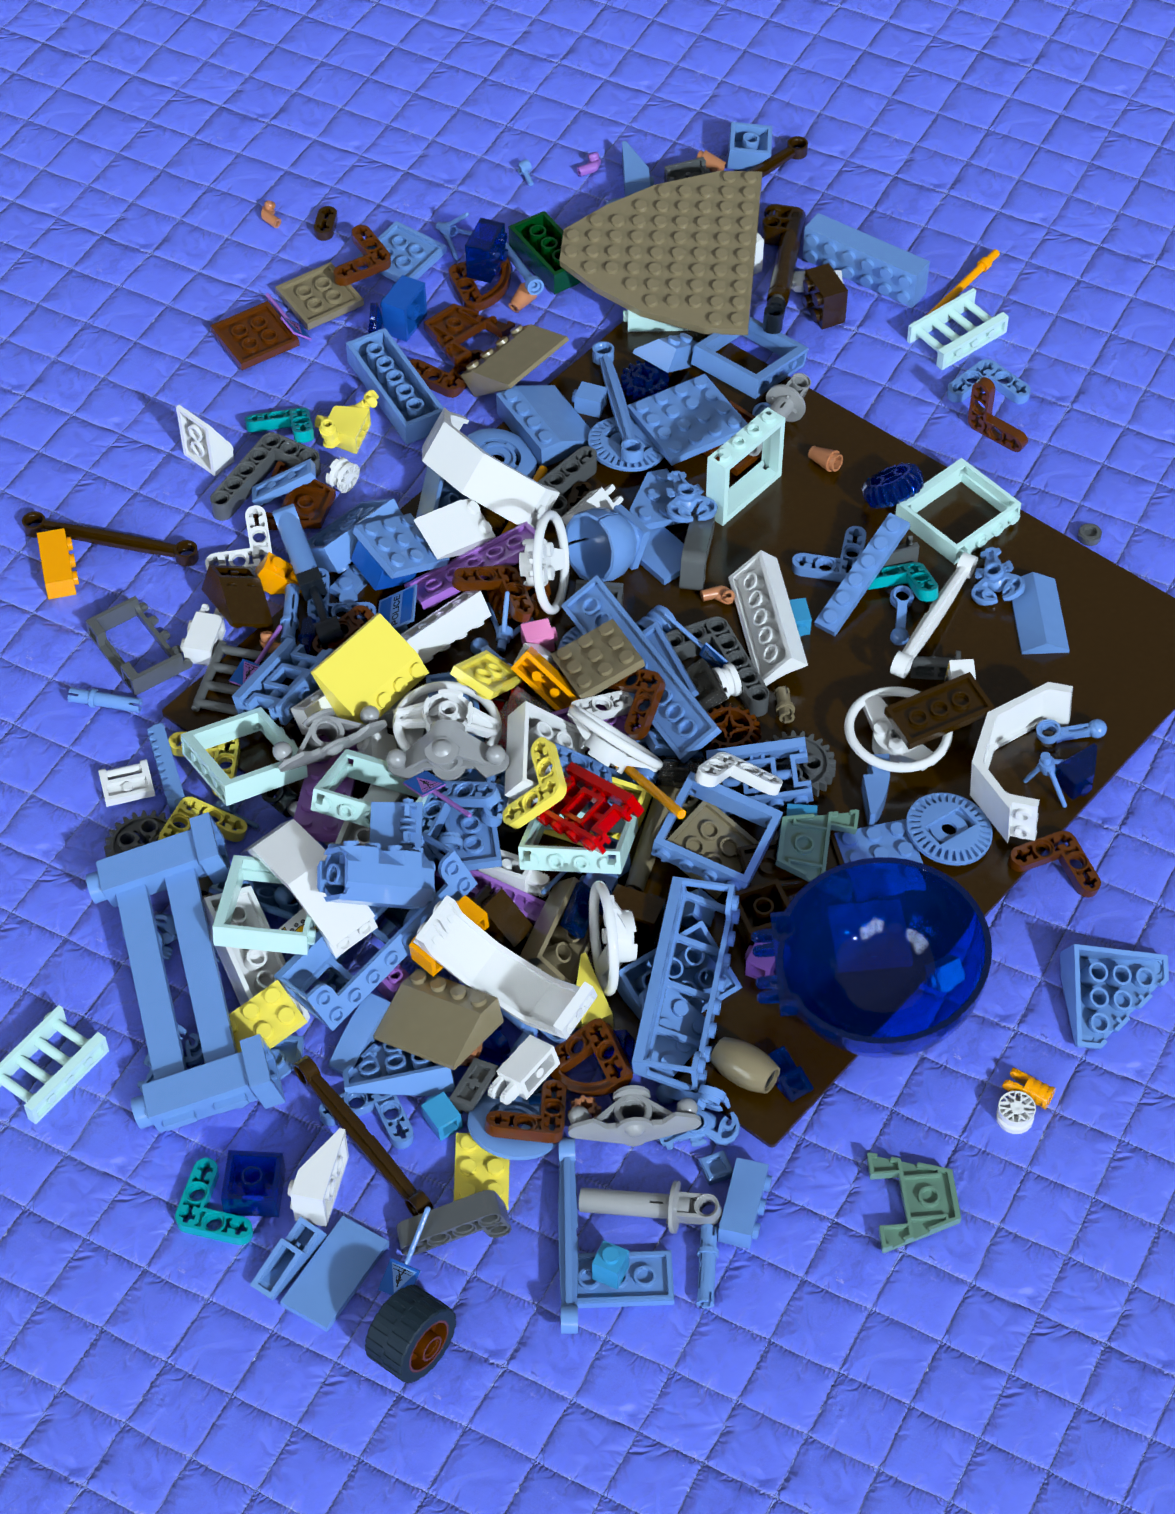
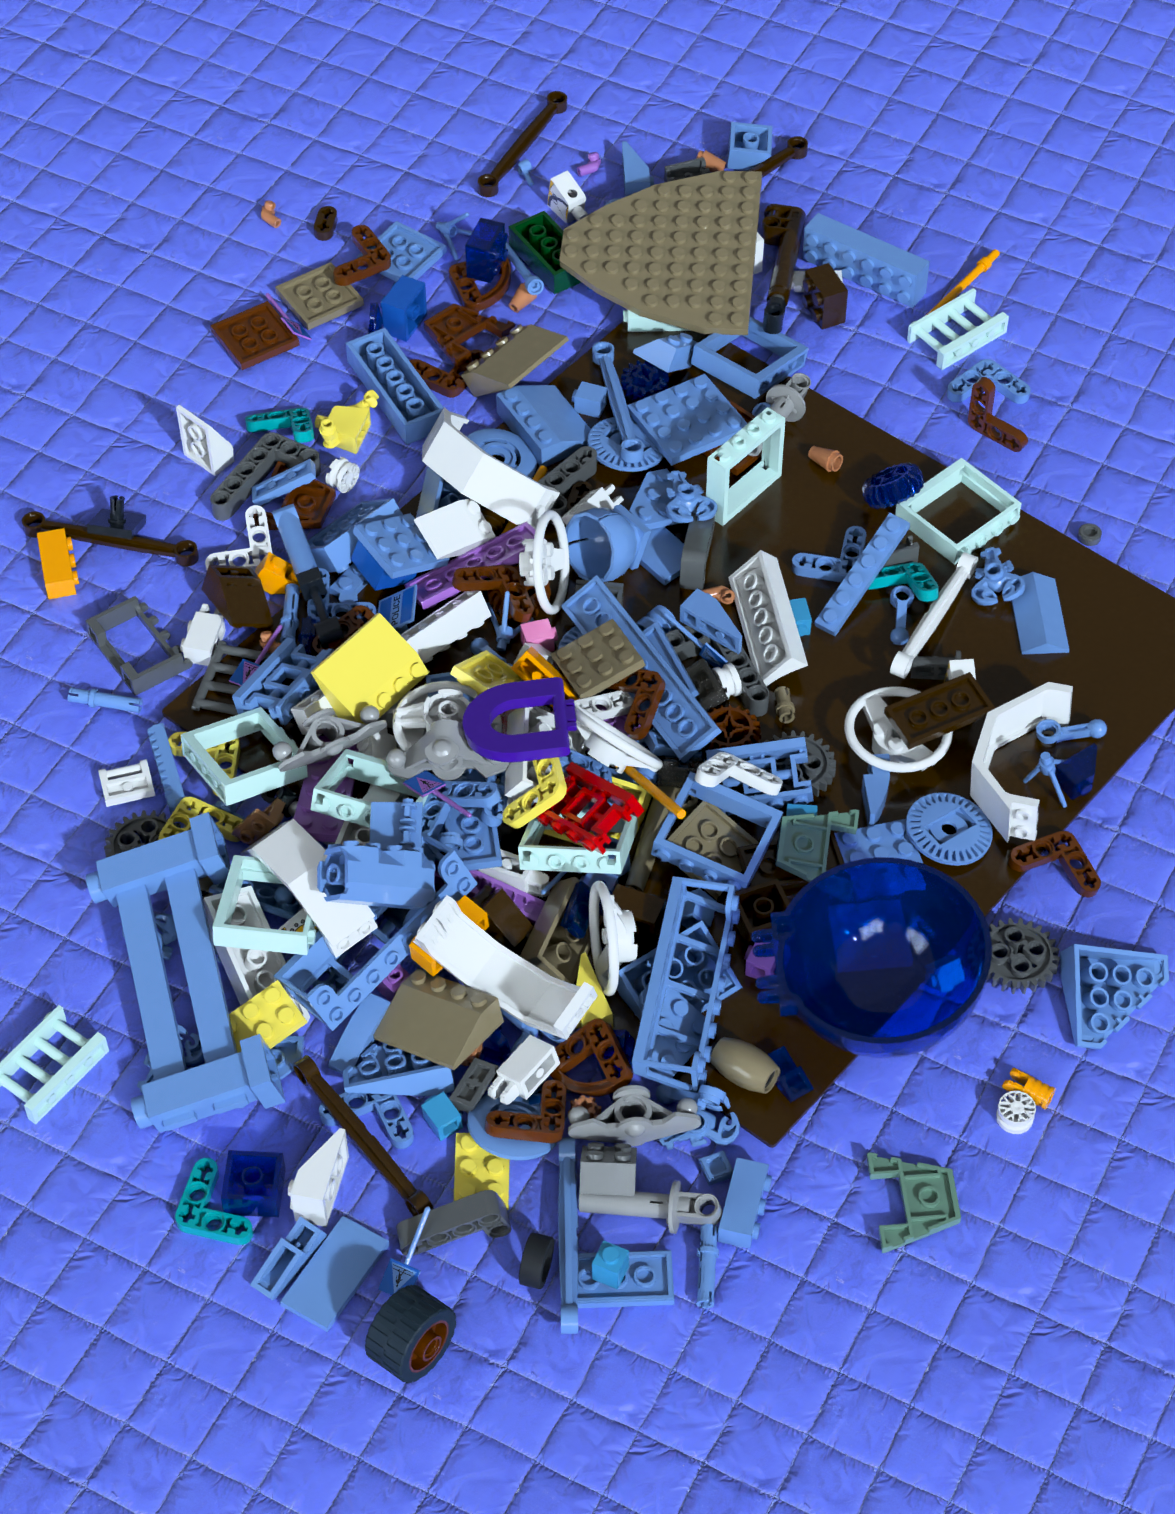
(116, 521): none -> black tile
(259, 823): none -> medium nougat bracket
(520, 747): none -> dark purple piece
(522, 144): none -> dark brown piece
(536, 1260): none -> black tyre
(566, 198): none -> white torso
(608, 1169): none -> brick
(709, 618): none -> medium blue slope
(1018, 956): none -> dark grey gear

